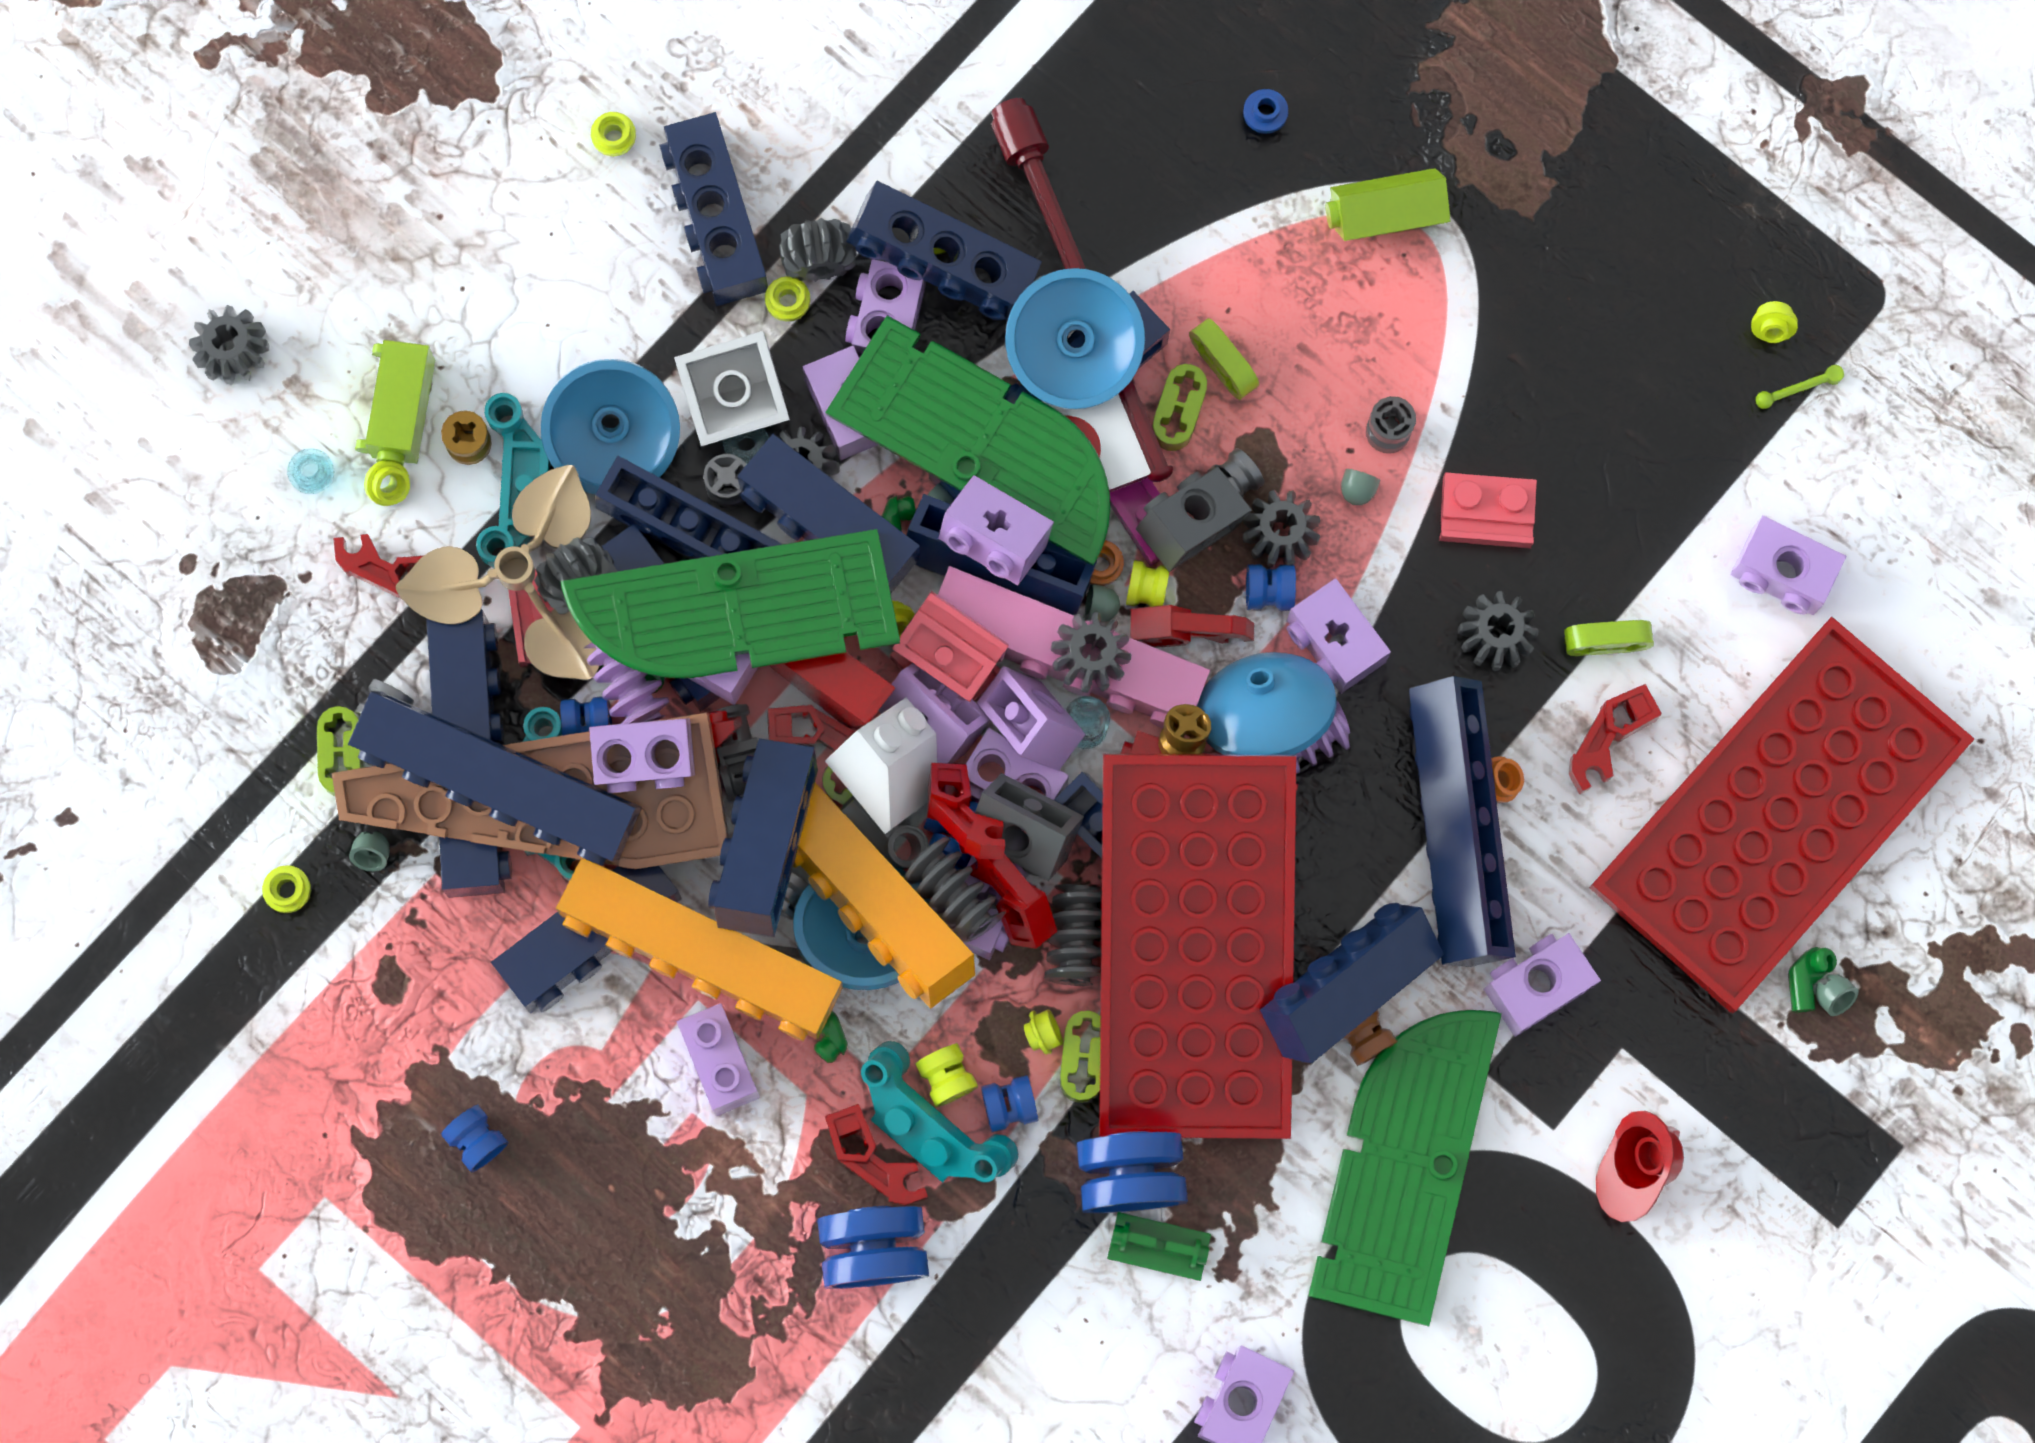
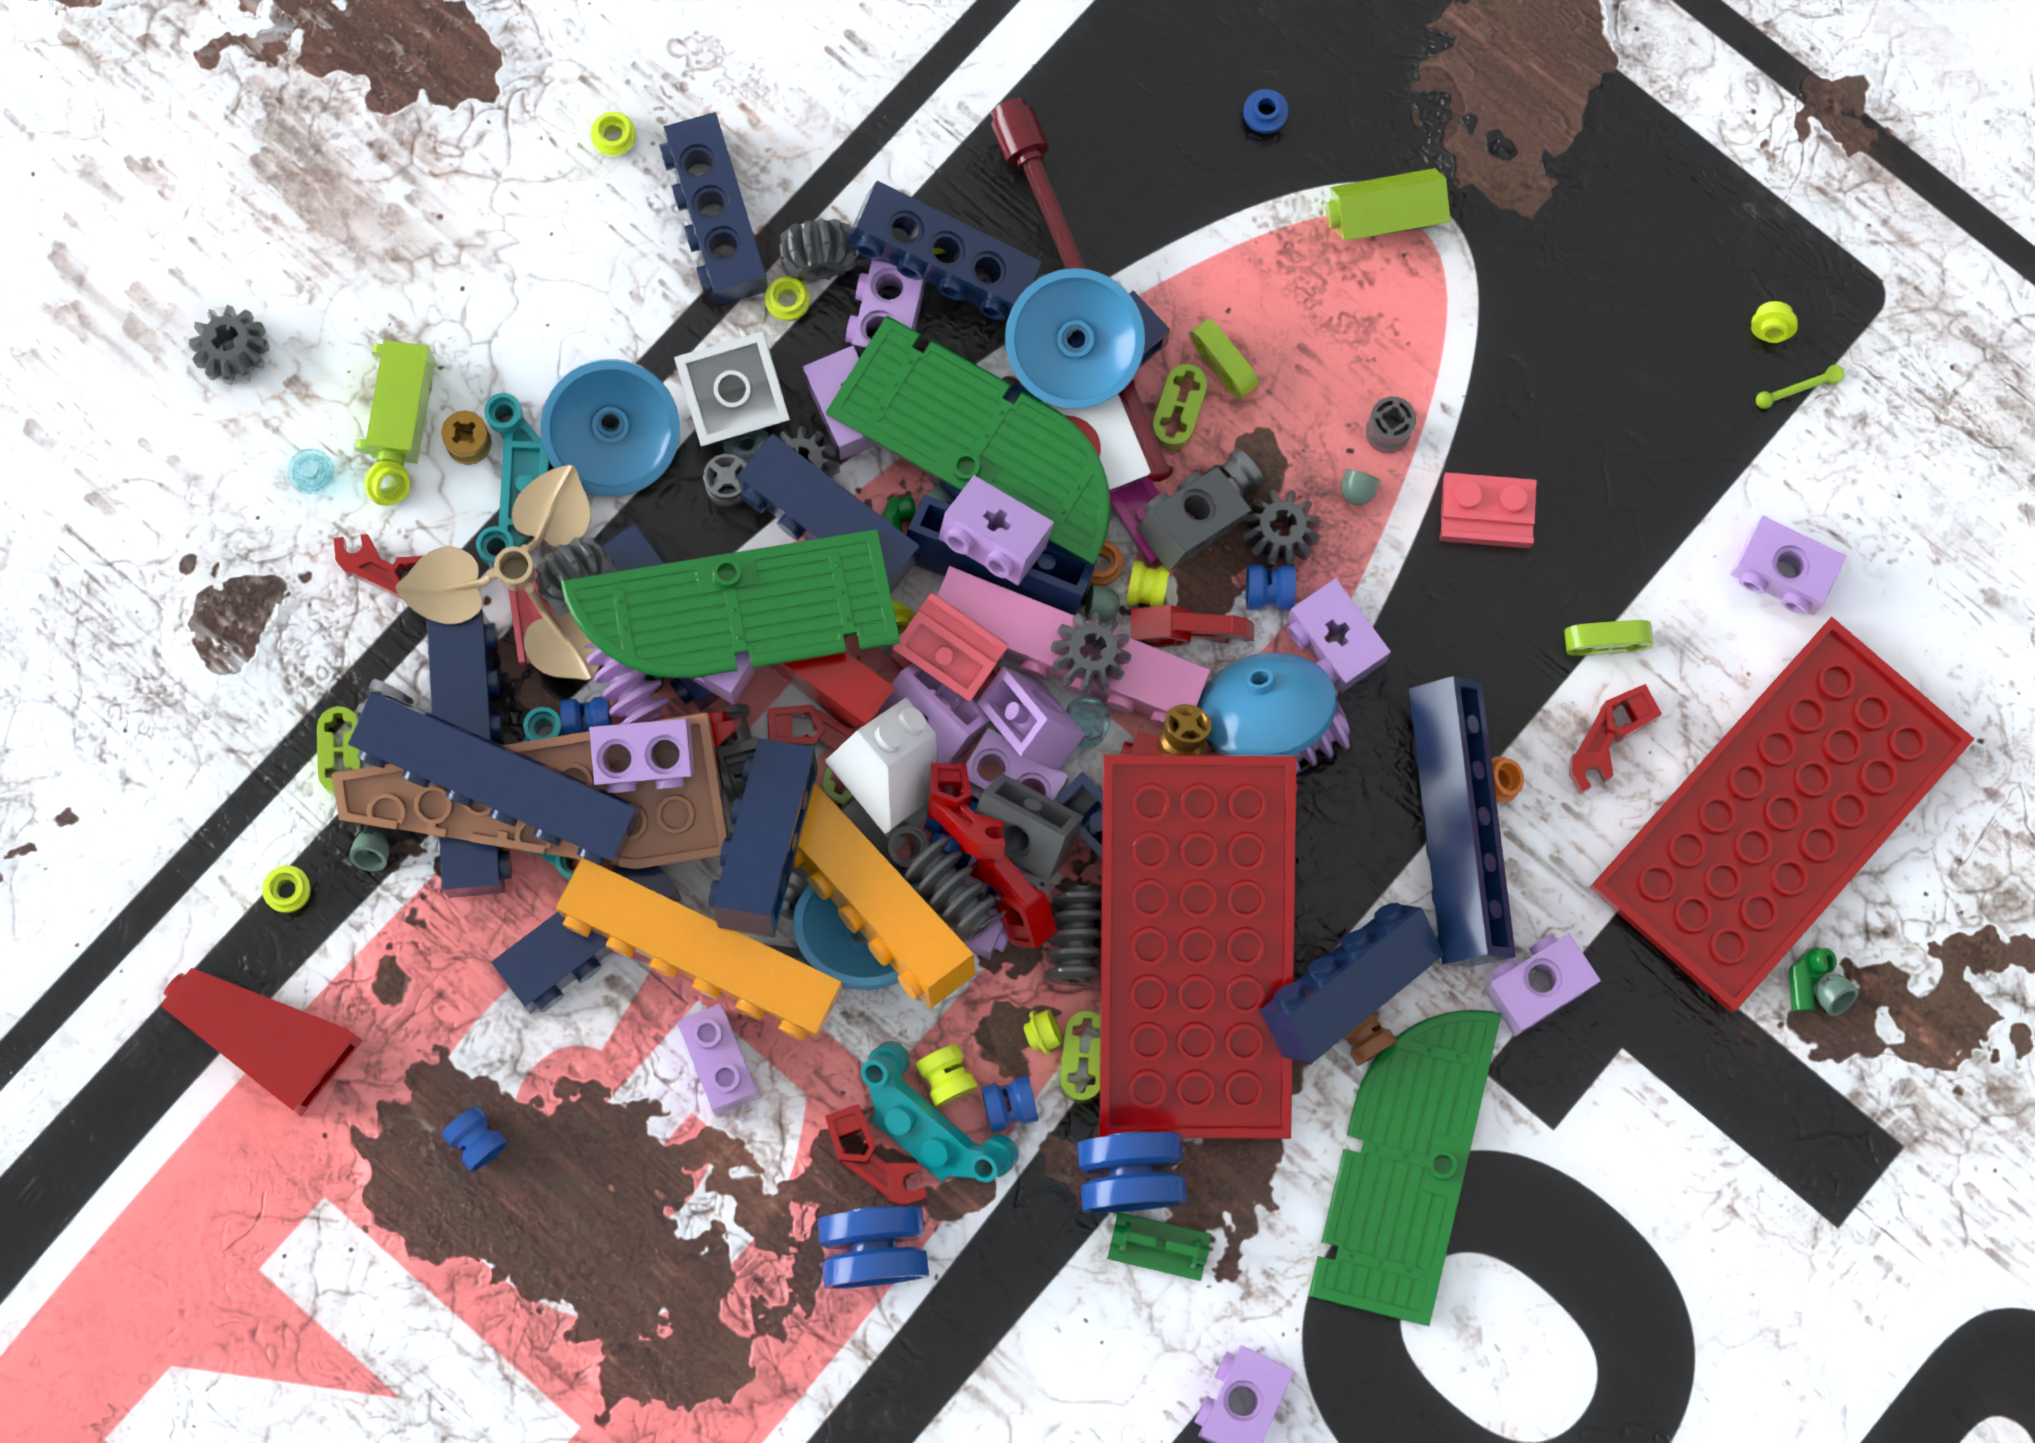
(268, 1040): none -> red slope
(673, 514): dark blue brick -> none
(833, 1040): green arm -> none
(1510, 643): dark grey gear -> none
(1638, 1166): piece -> none

